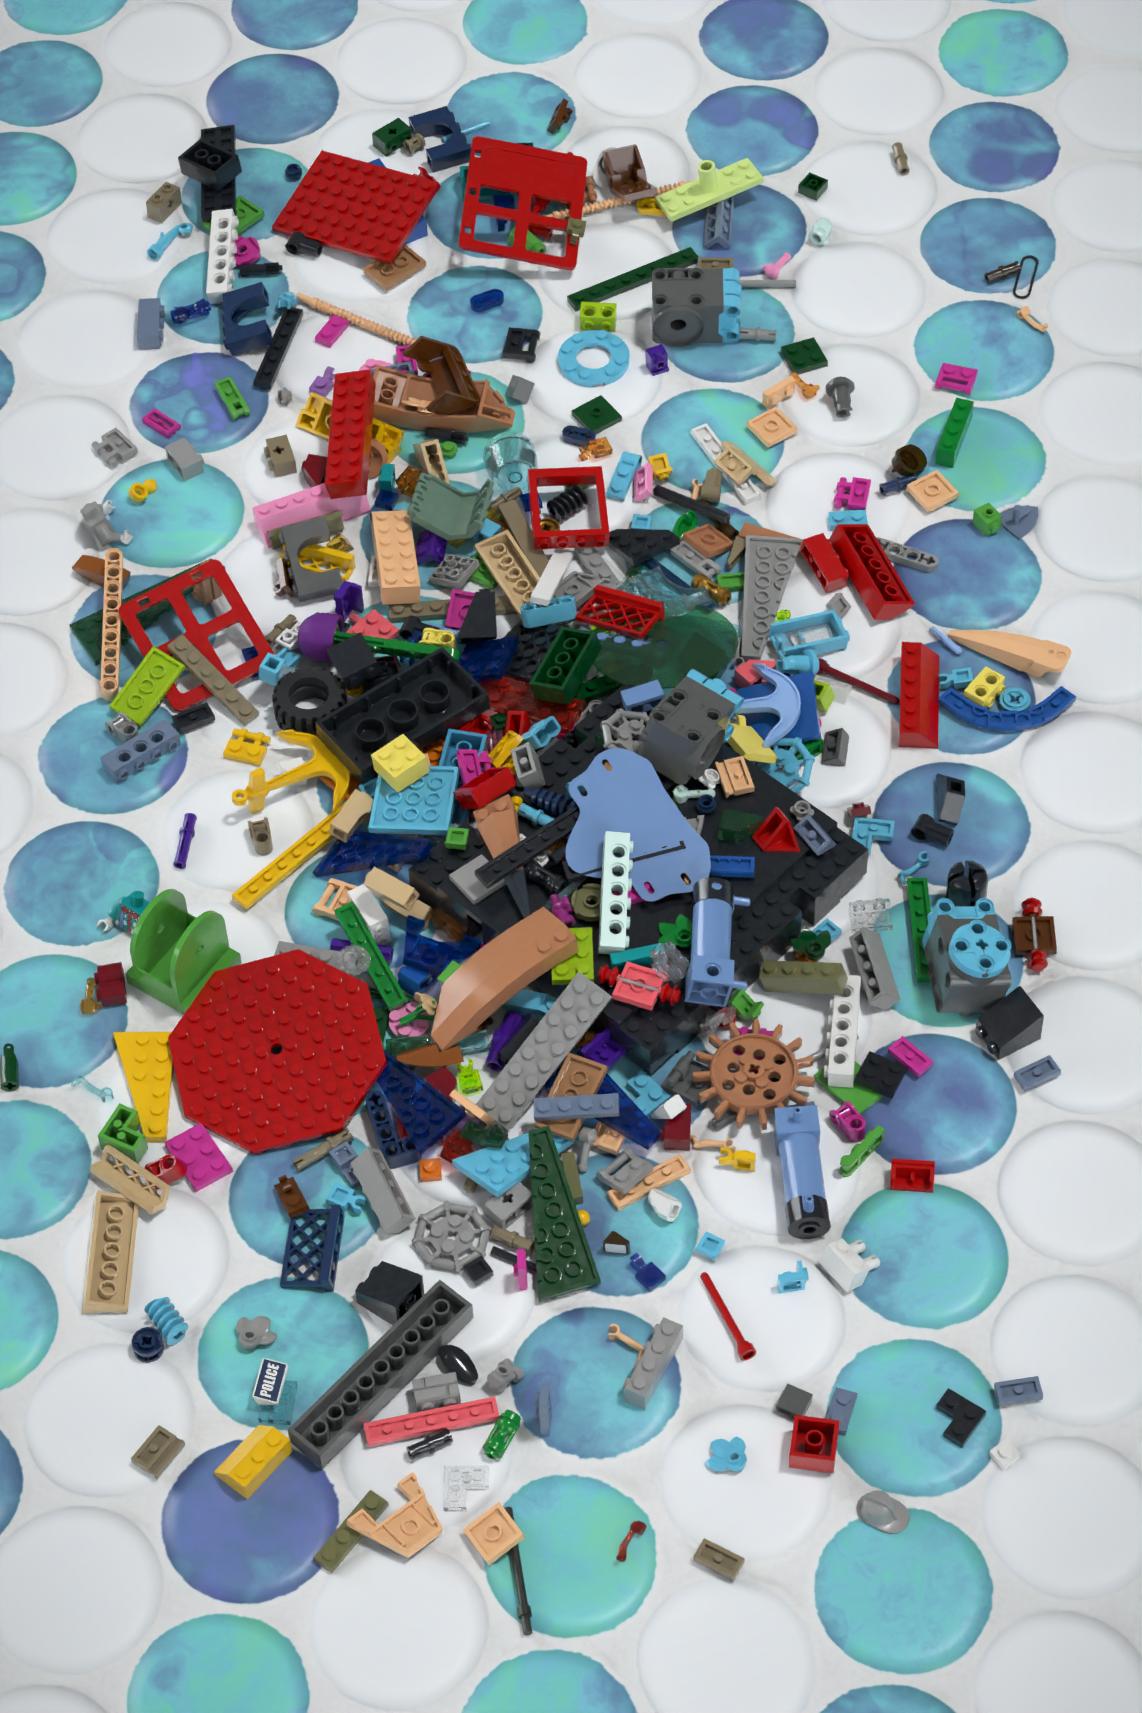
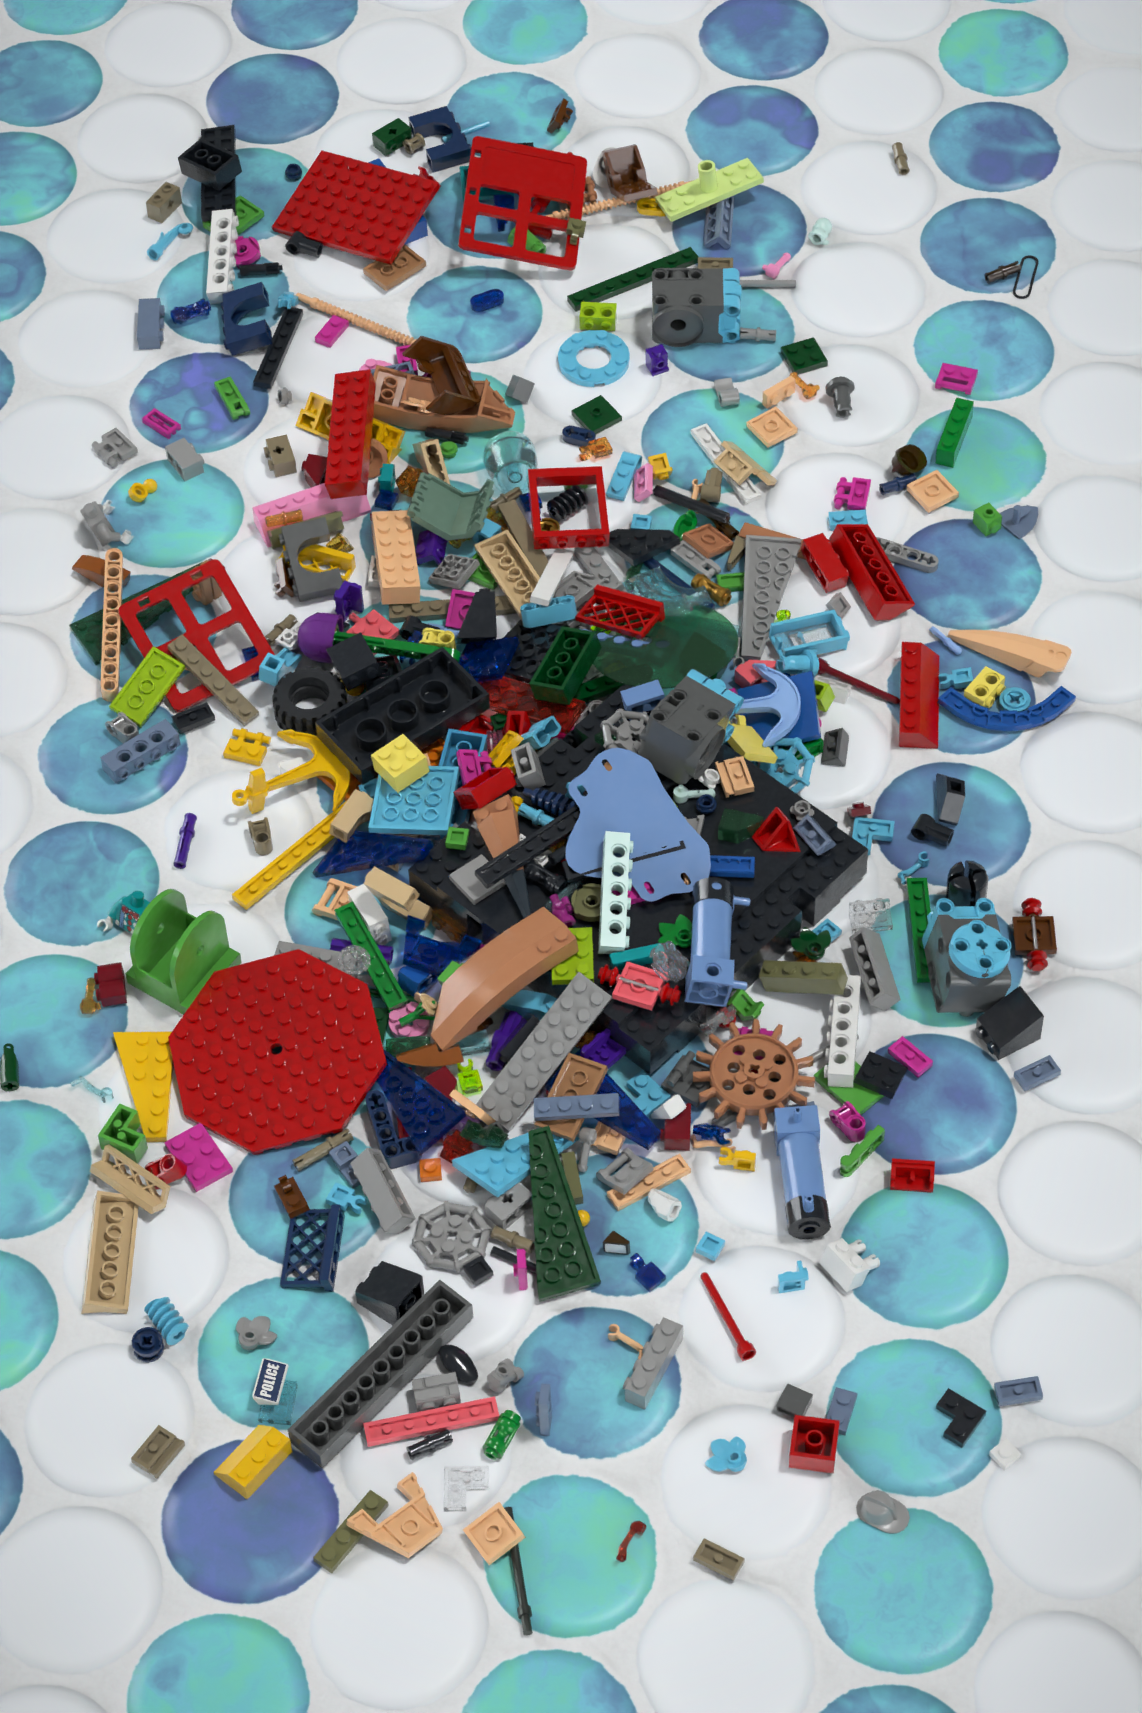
(284, 518): none -> clear yellow axle
(324, 384): medium lavender plate -> none
(515, 344): black plate -> none
(709, 1131): none -> clear blue plate
(726, 392): none -> light grey panel
(813, 186): dark green piece -> none
(1024, 313): light nougat piece -> none

